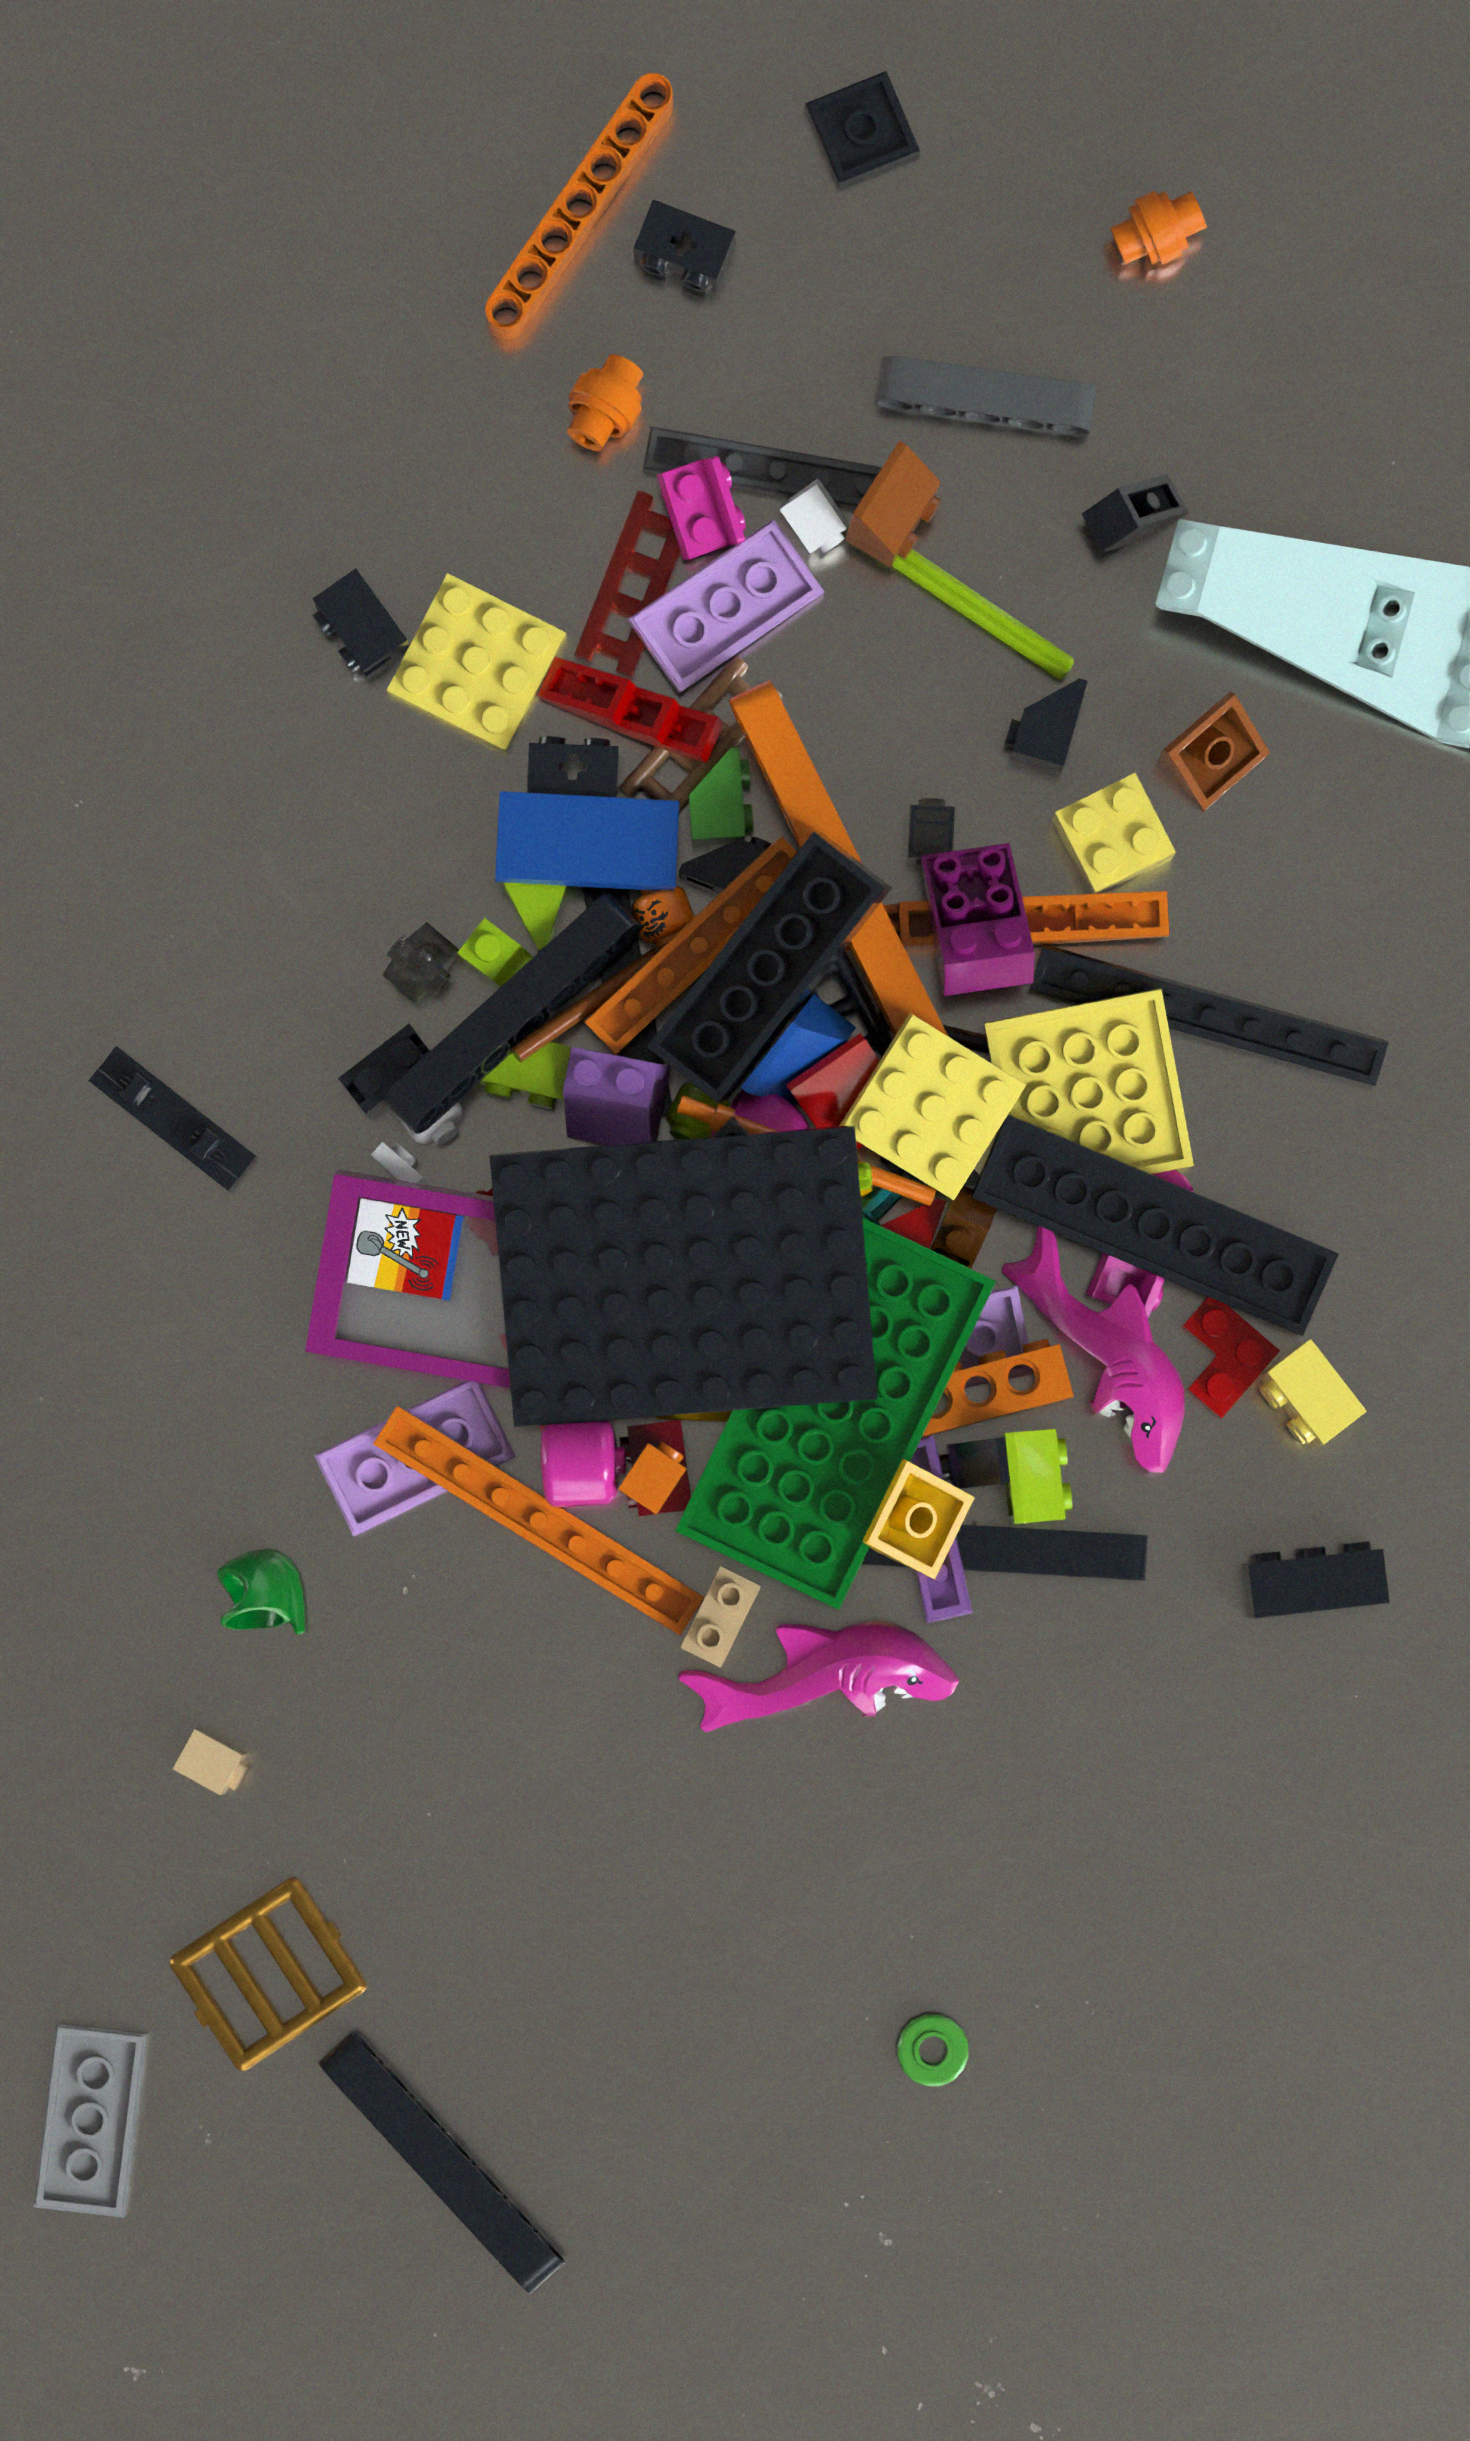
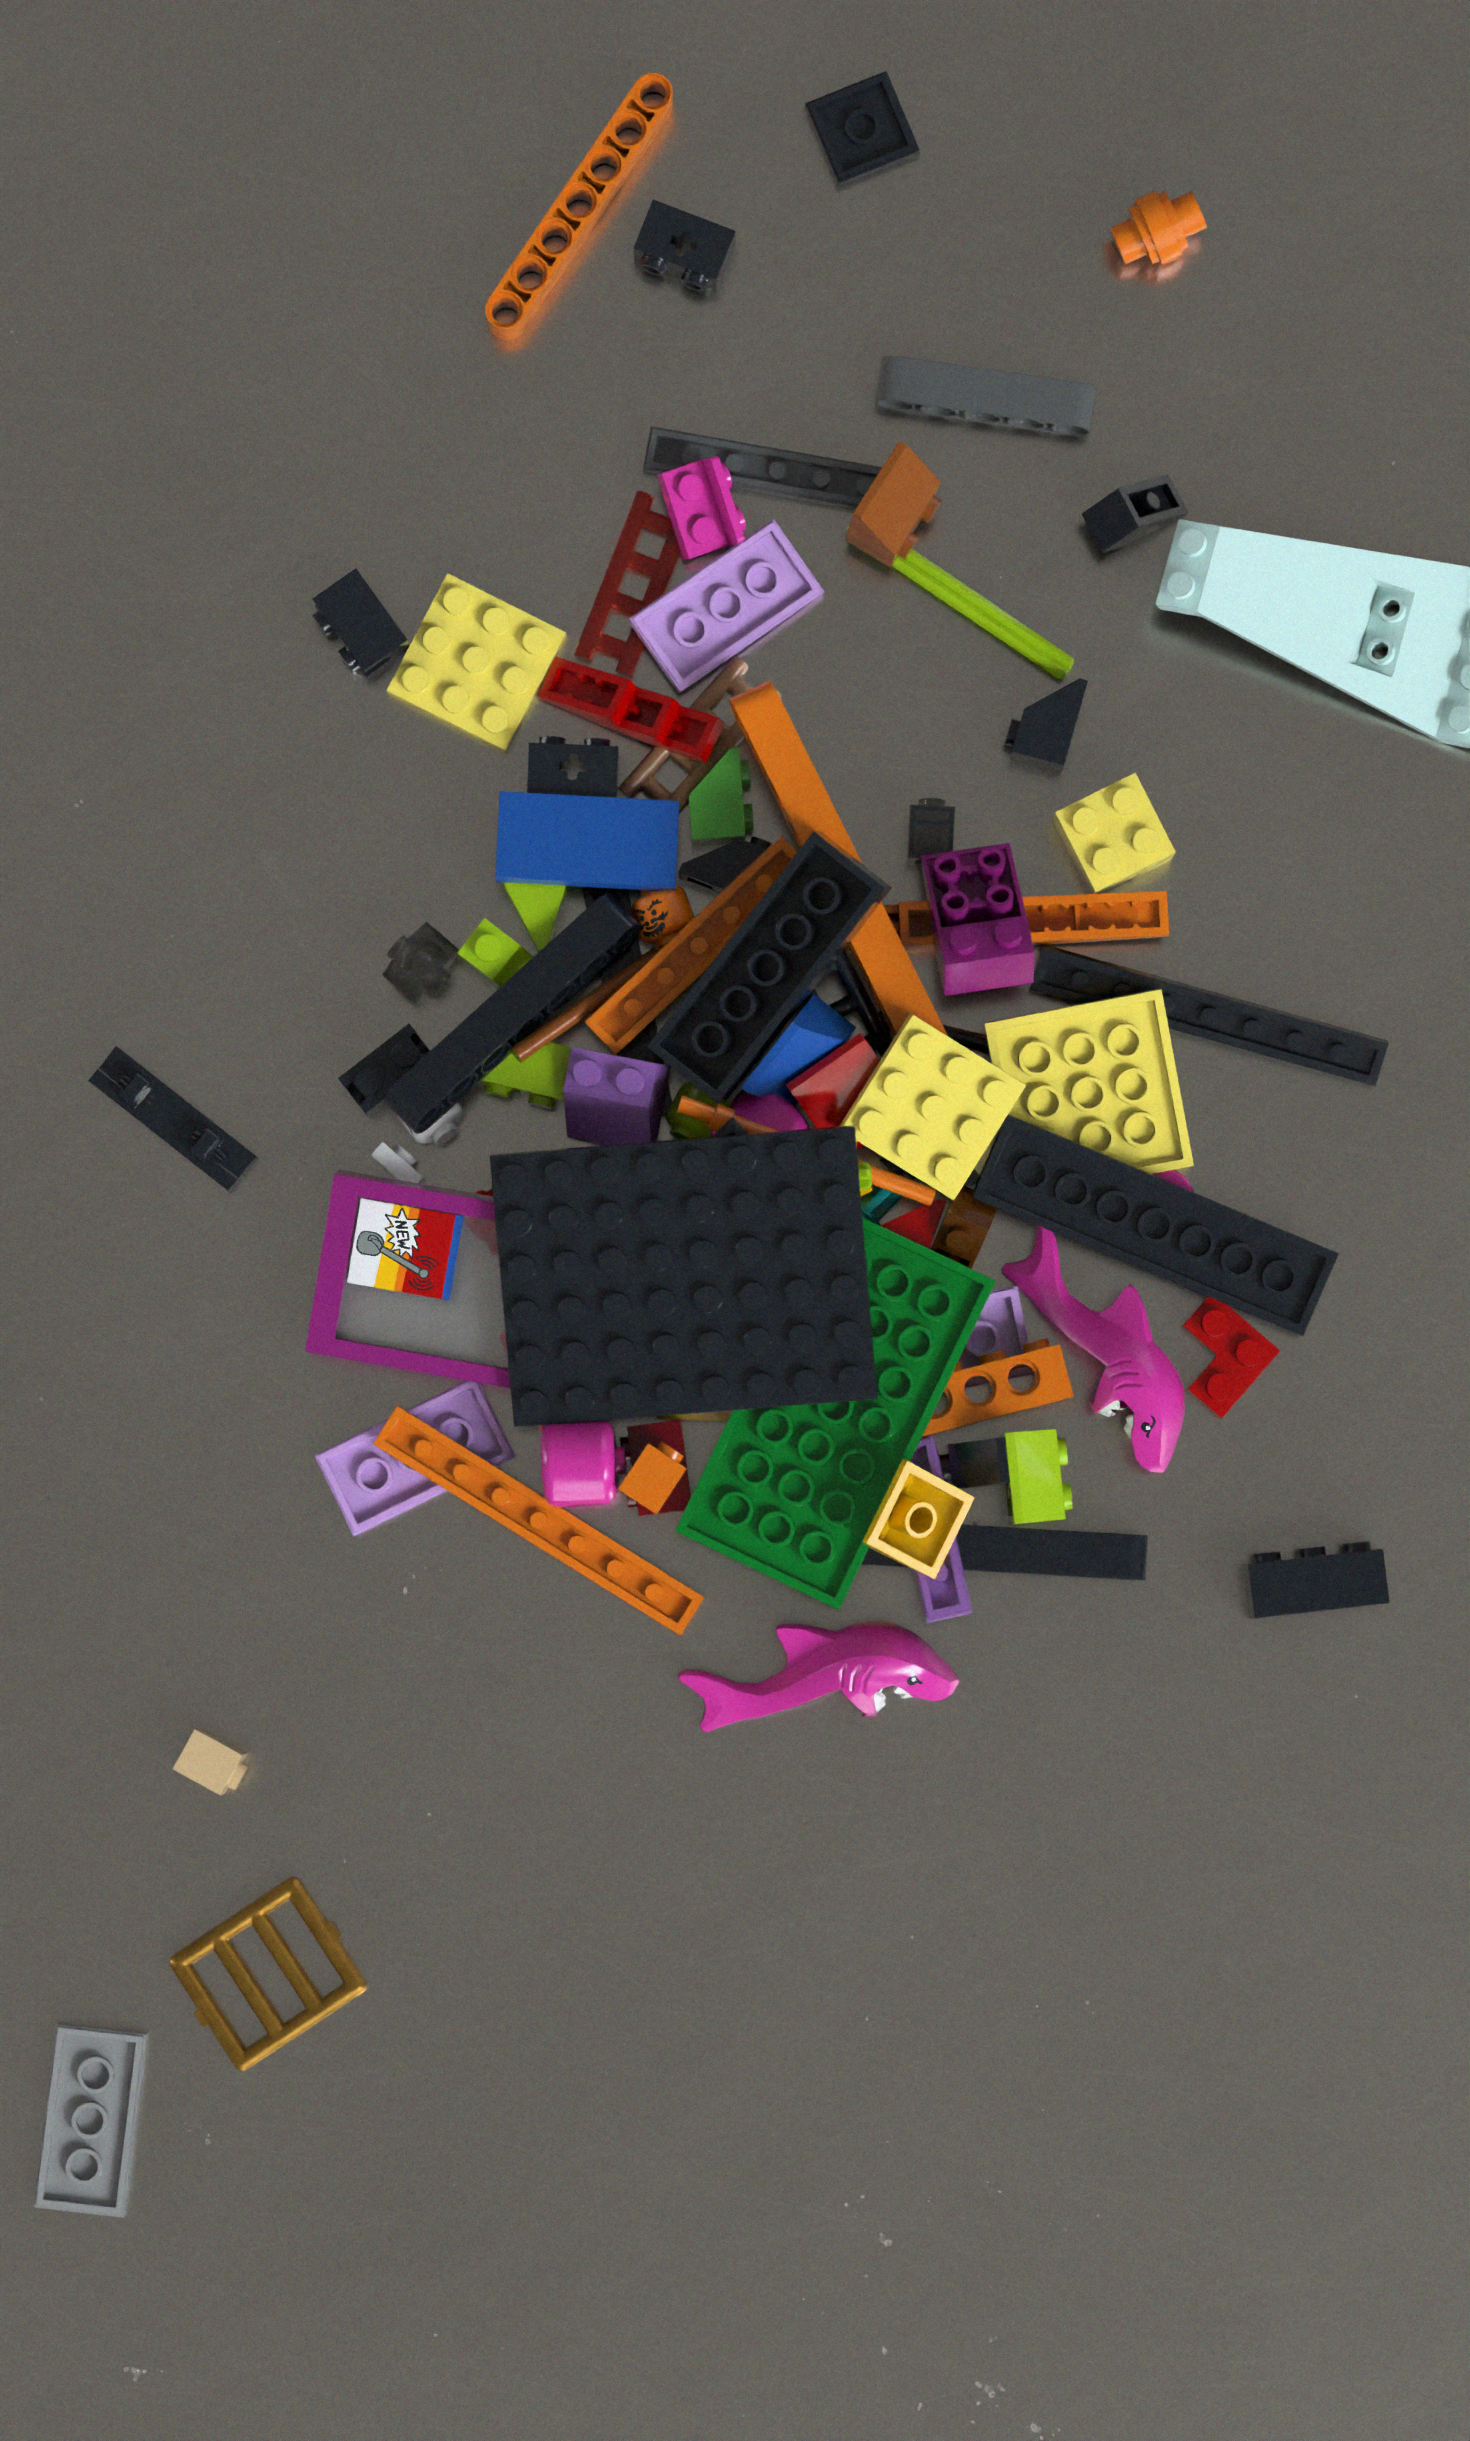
(263, 1591): green piece -> none
(441, 2162): black beam -> none
(605, 402): orange piece -> none
(720, 1617): tan brick -> none
(815, 517): white brick -> none
(932, 2073): bright green piece -> none
(1114, 1275): dark pink bracket -> none
(1214, 752): dark orange slope -> none
(1310, 1395): light yellow brick -> none

